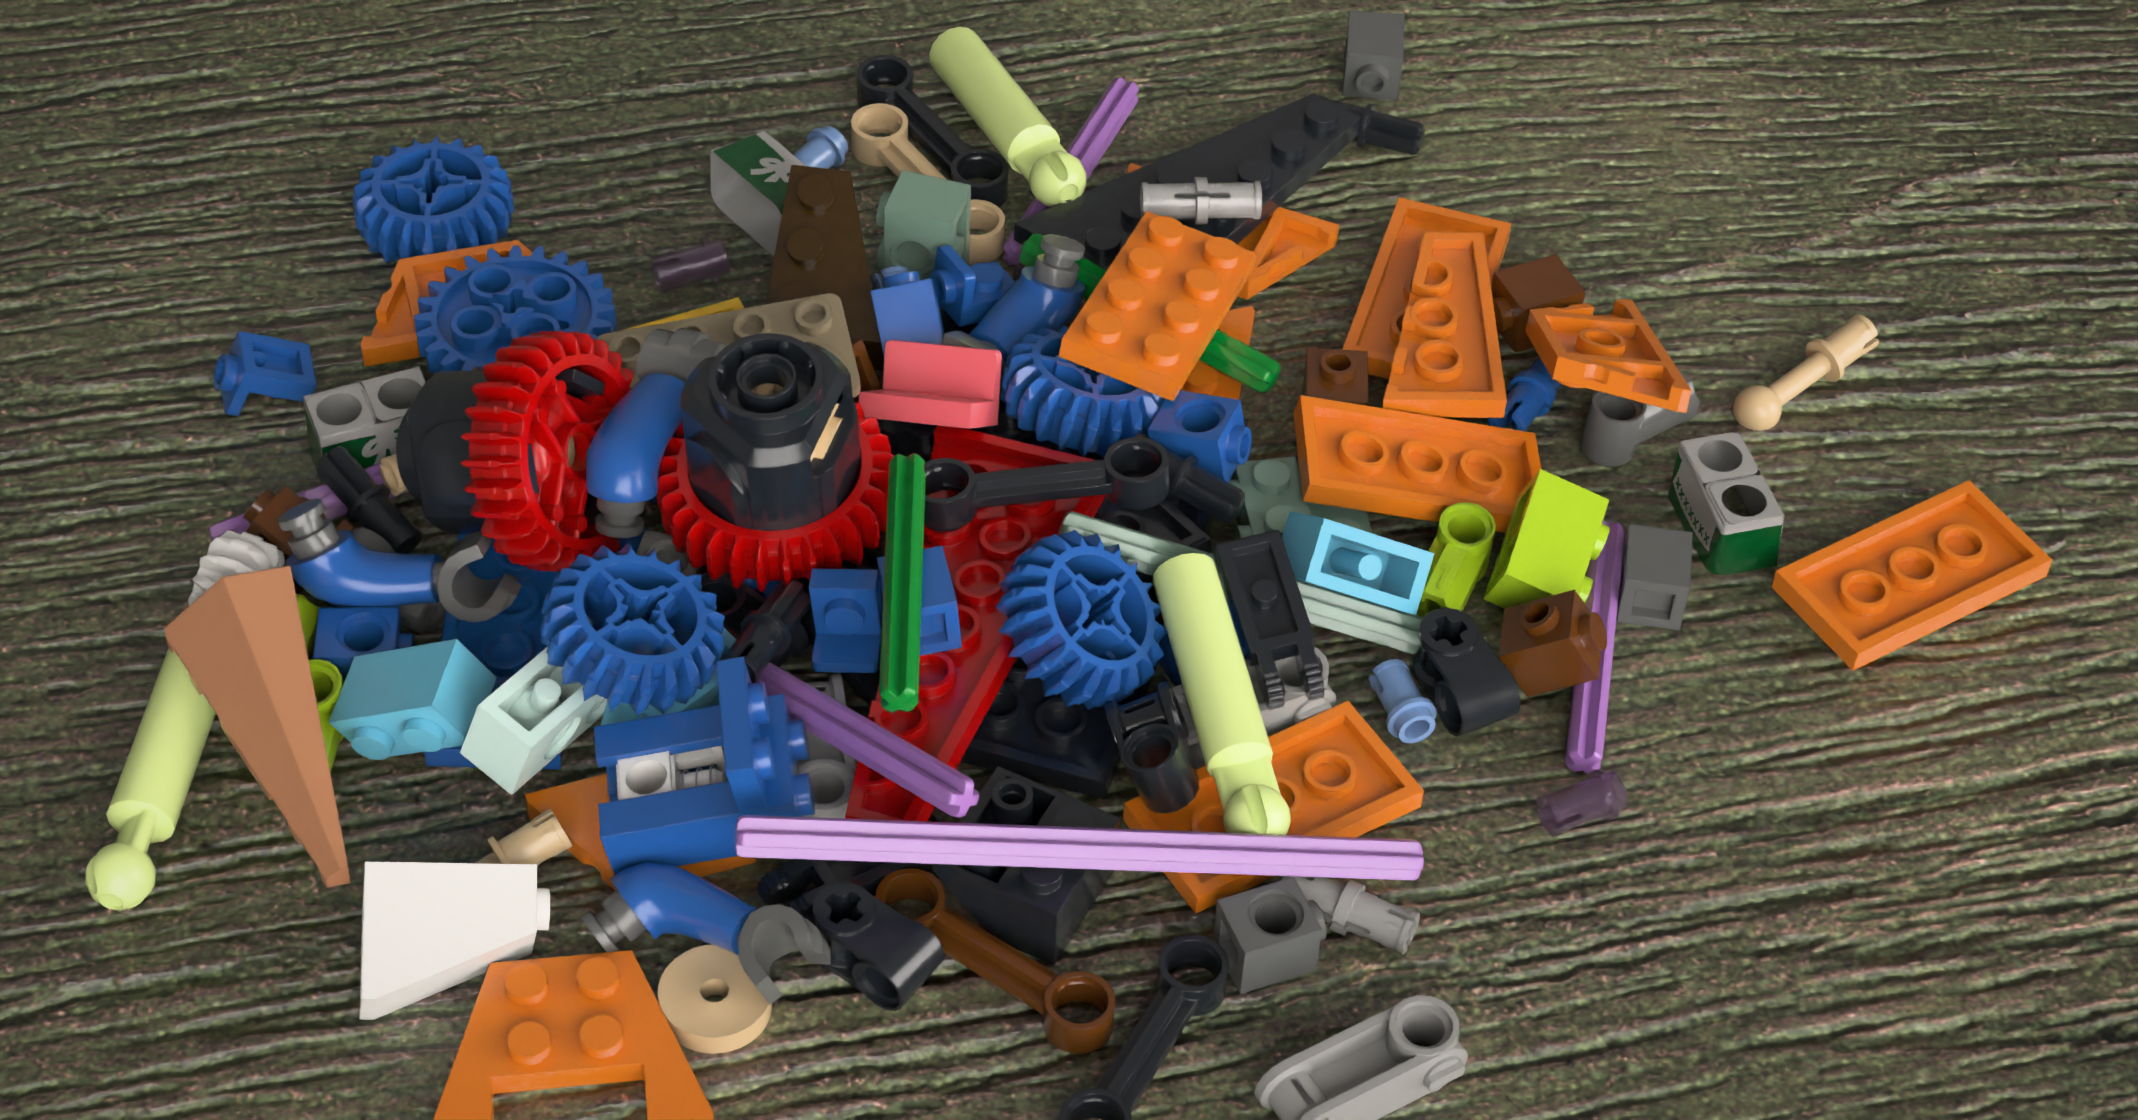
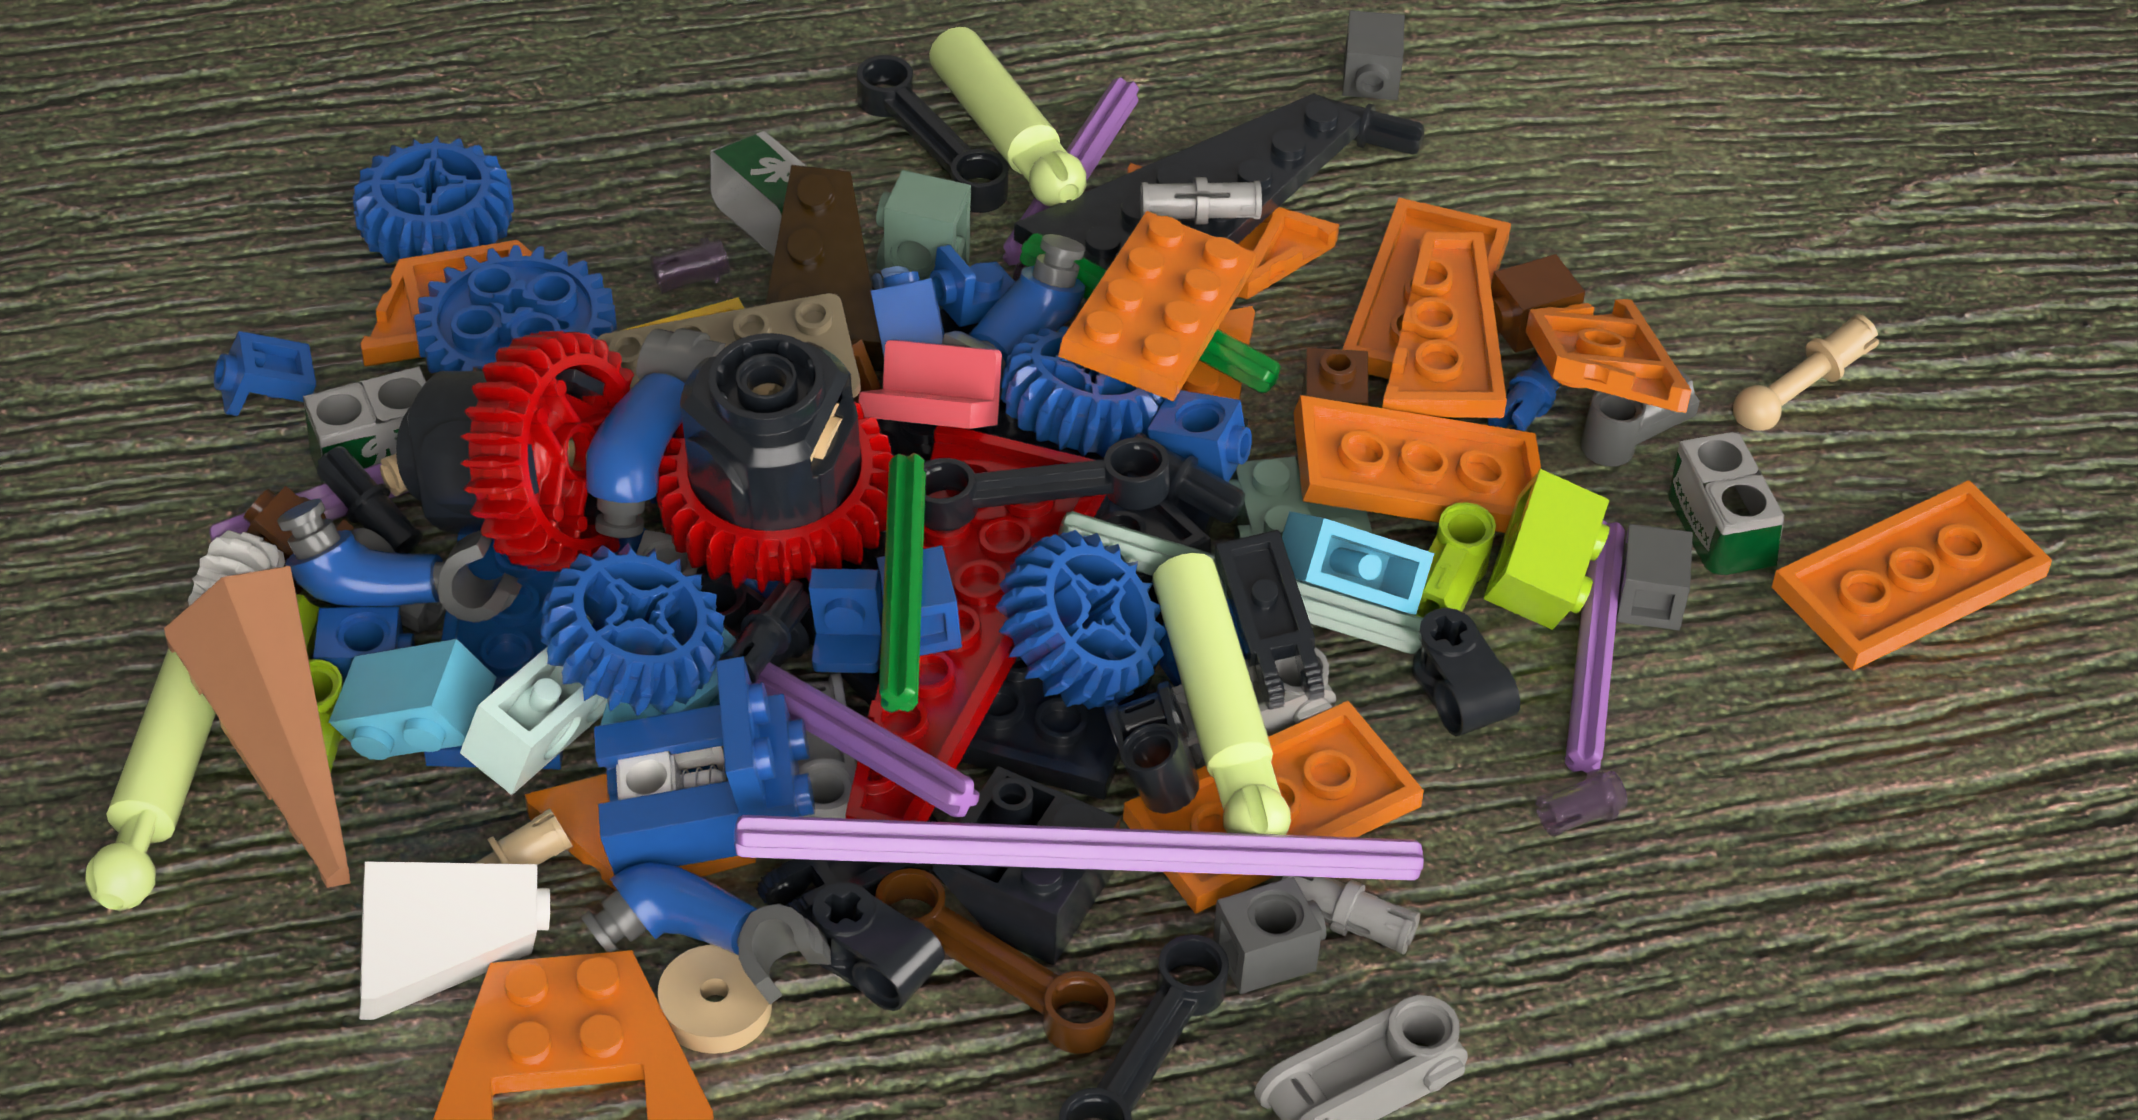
(823, 148): medium blue pin -> none
(900, 155): tan piece -> none
(1408, 713): medium blue pin -> none
(1552, 643): reddish brown brick -> none

